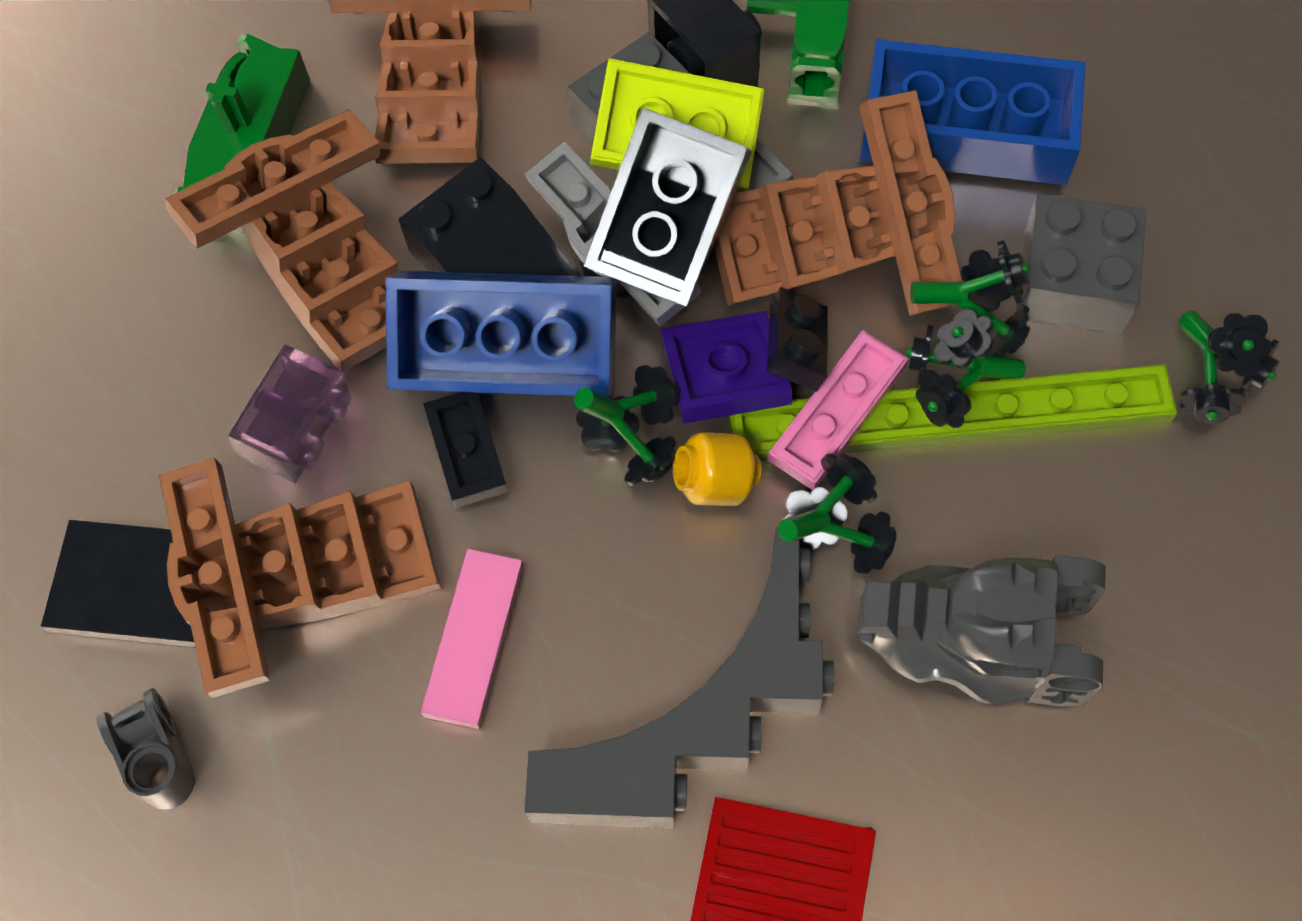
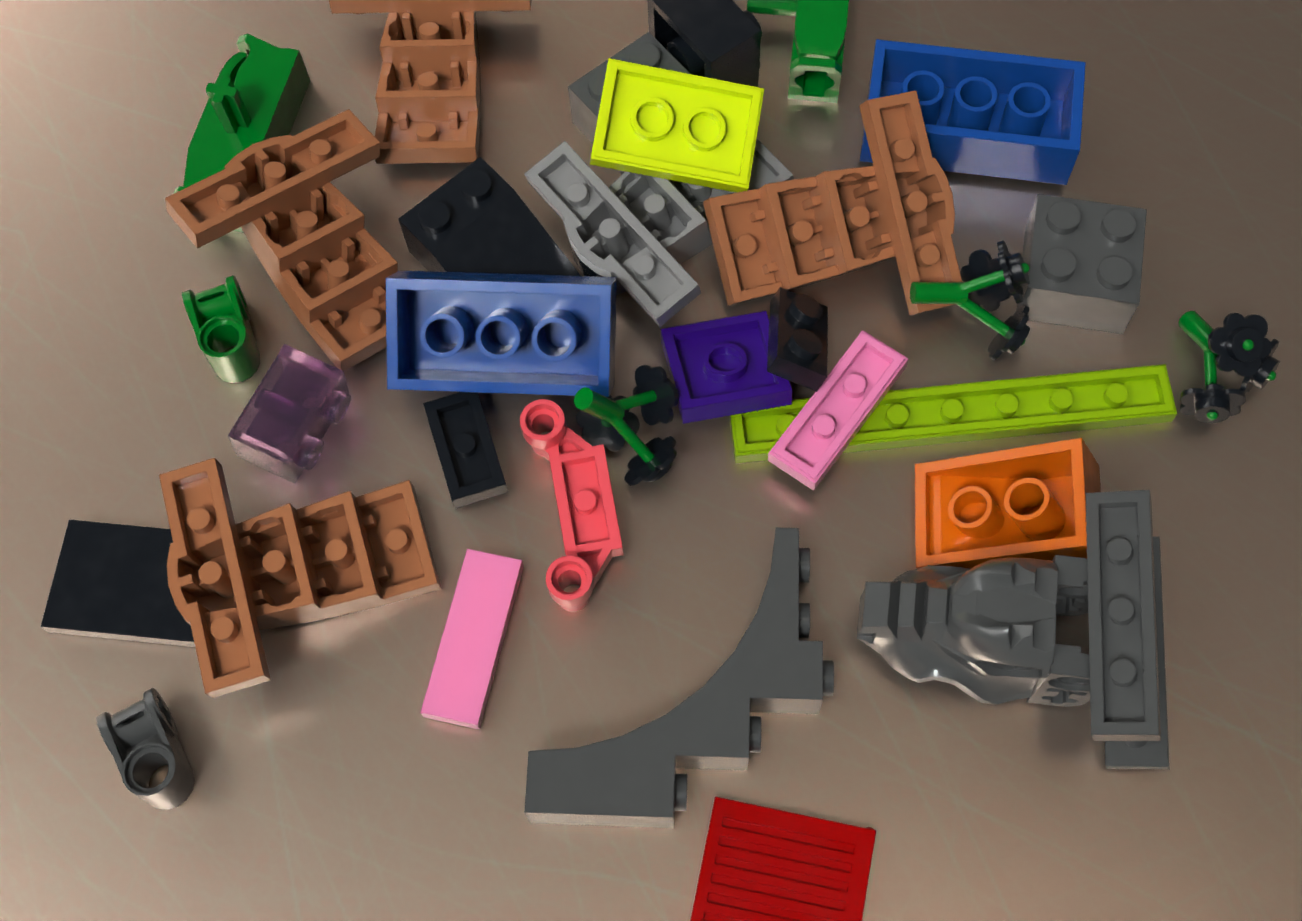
(221, 322): none -> green piece
(583, 503): none -> coral plate
(667, 206): slope -> none
(716, 469): yellow head -> none
(819, 515): black plant -> none
(961, 345): black plant -> none
(1004, 504): none -> orange slope
(1126, 631): none -> dark grey fence

